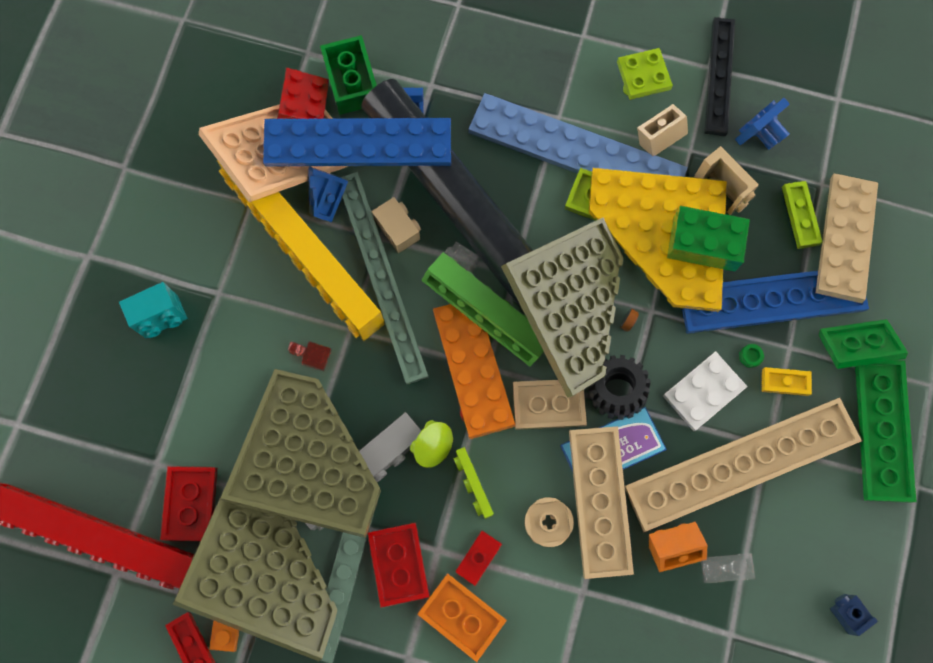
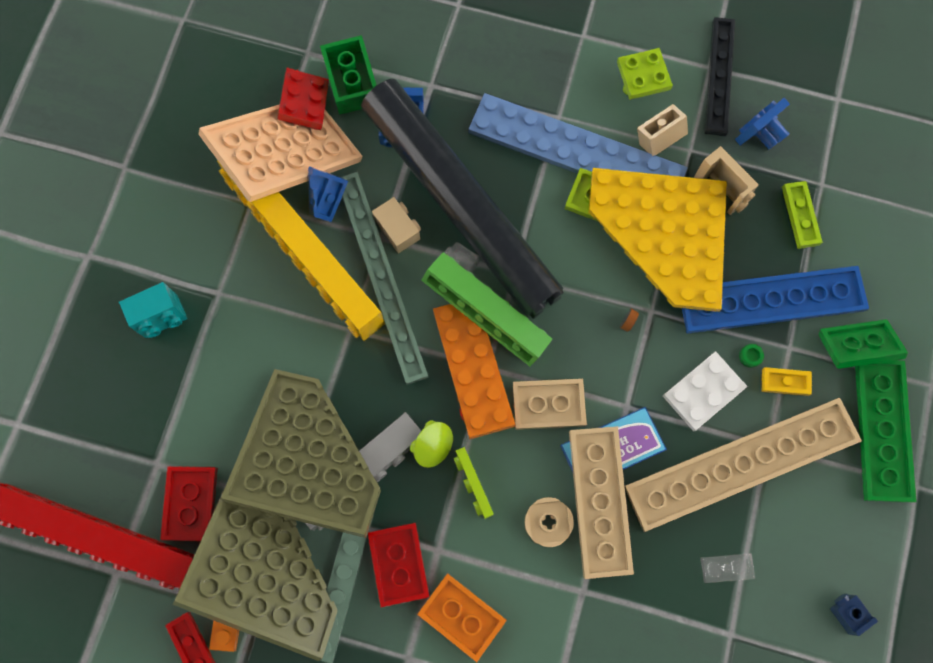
(313, 356): clear red plate -> none
(357, 142): blue plate -> none
(478, 558): red plate -> none
(570, 301): olive plate -> none
(621, 405): black tyre -> none
(677, 546): orange brick -> none
(708, 238): green brick -> none
(847, 238): tan plate -> none

